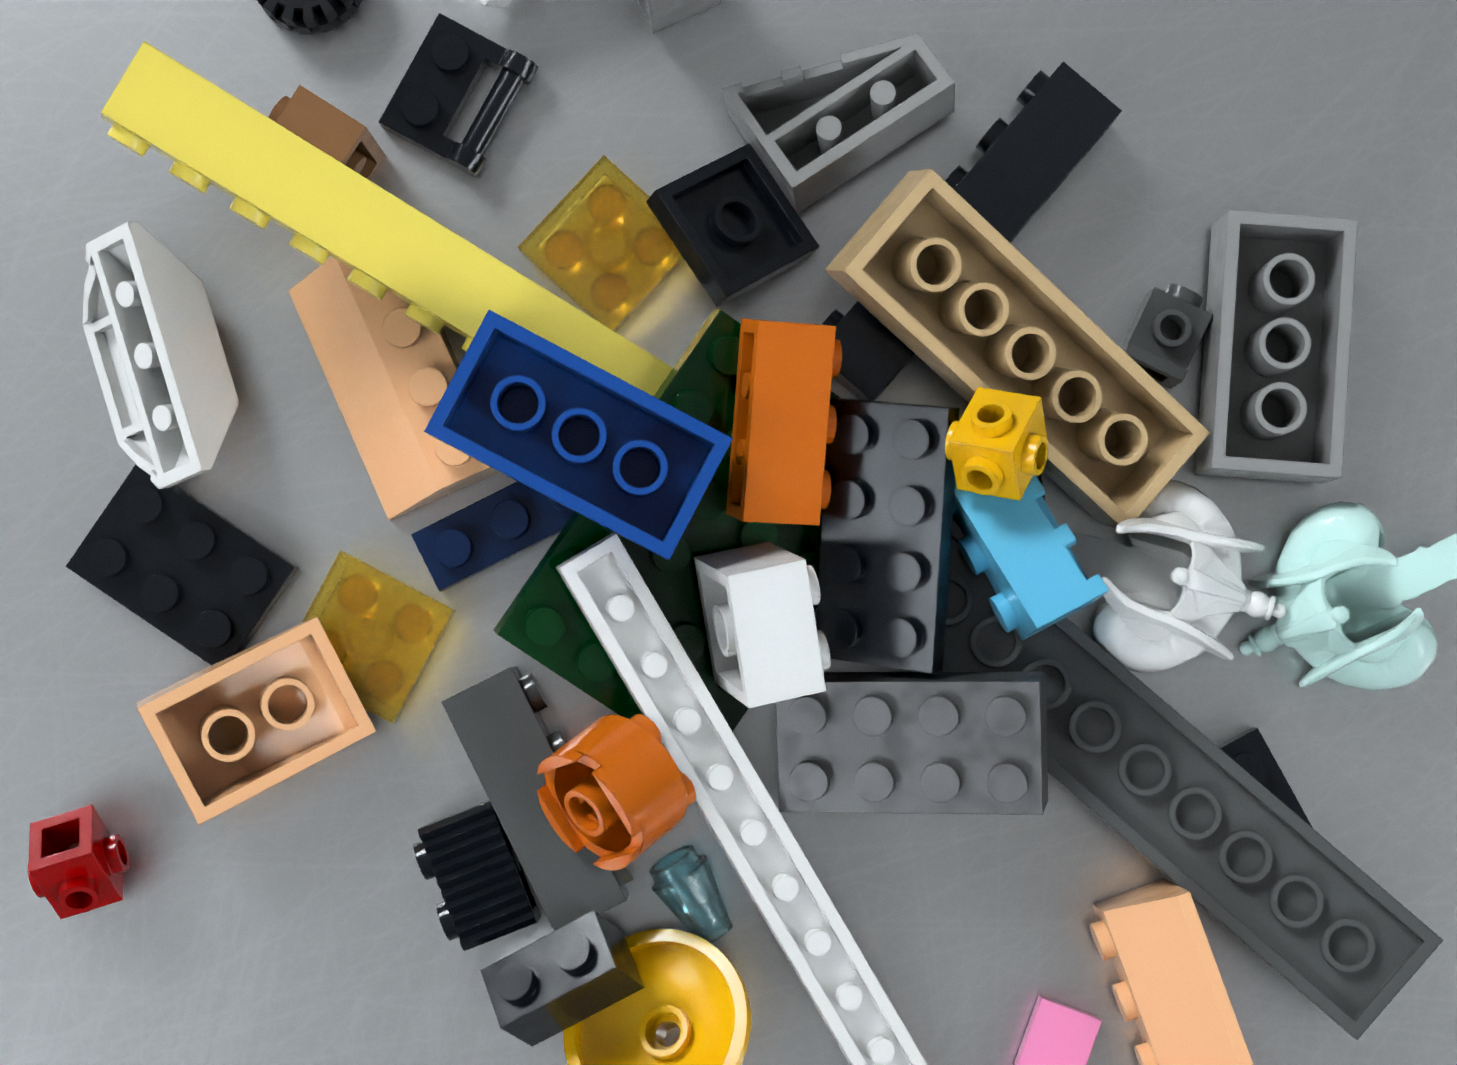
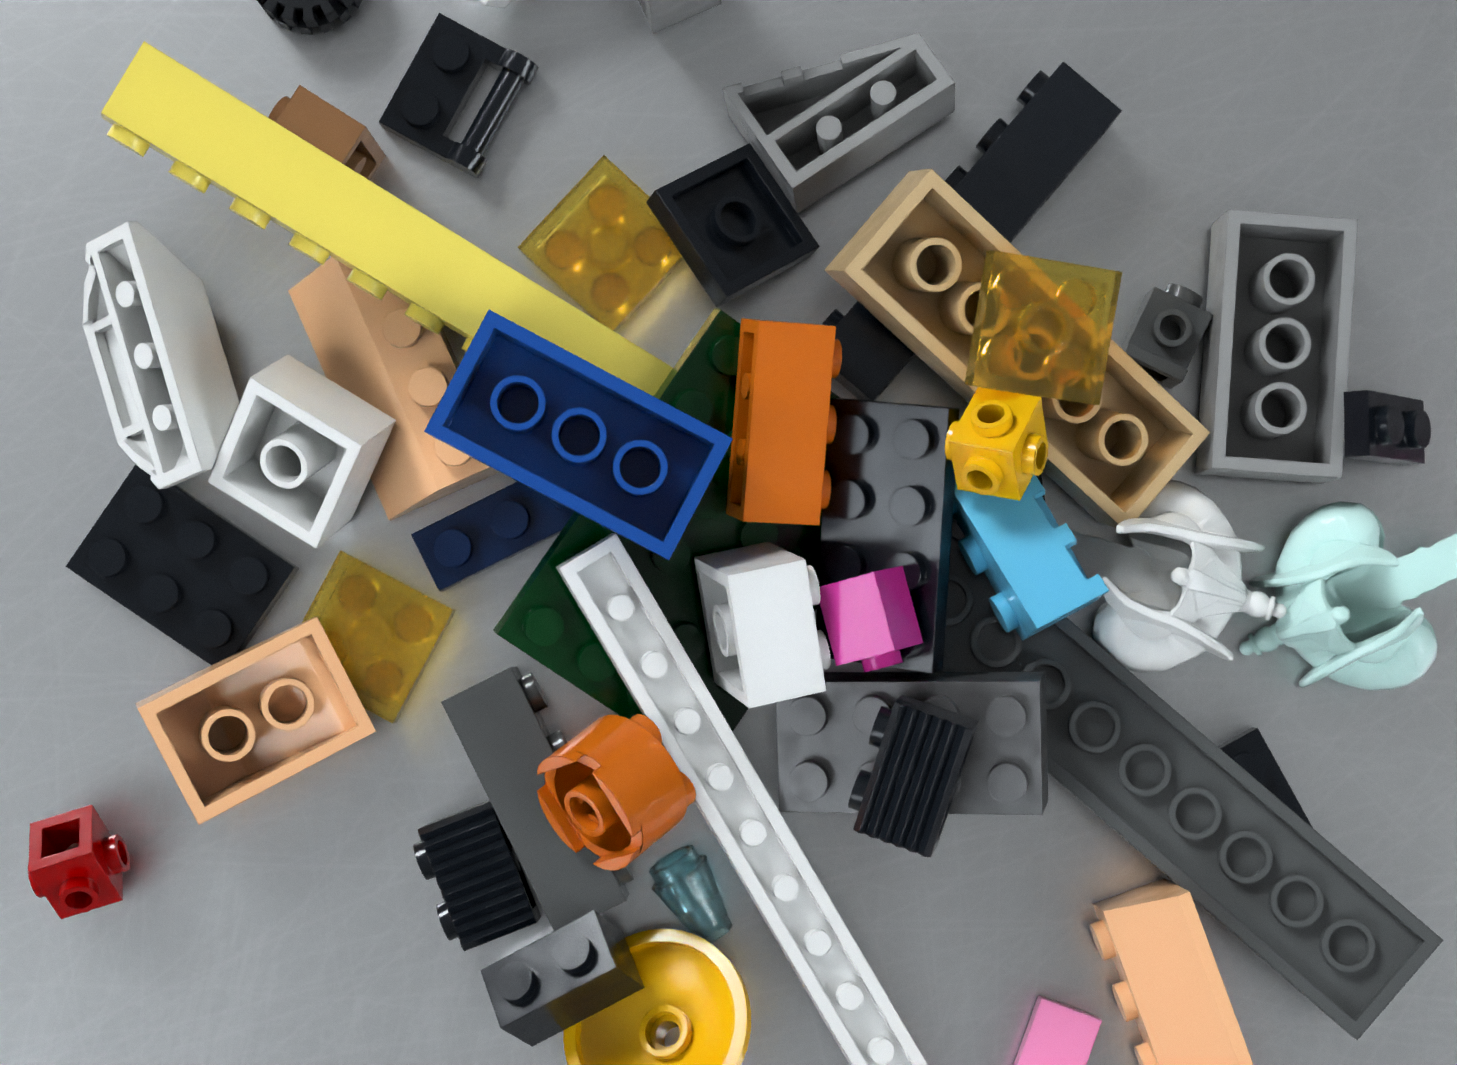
(301, 450): none -> white brick
(870, 618): none -> dark pink brick
(913, 774): none -> black brick
(1043, 327): none -> clear yellow plate
(1385, 428): none -> black plate

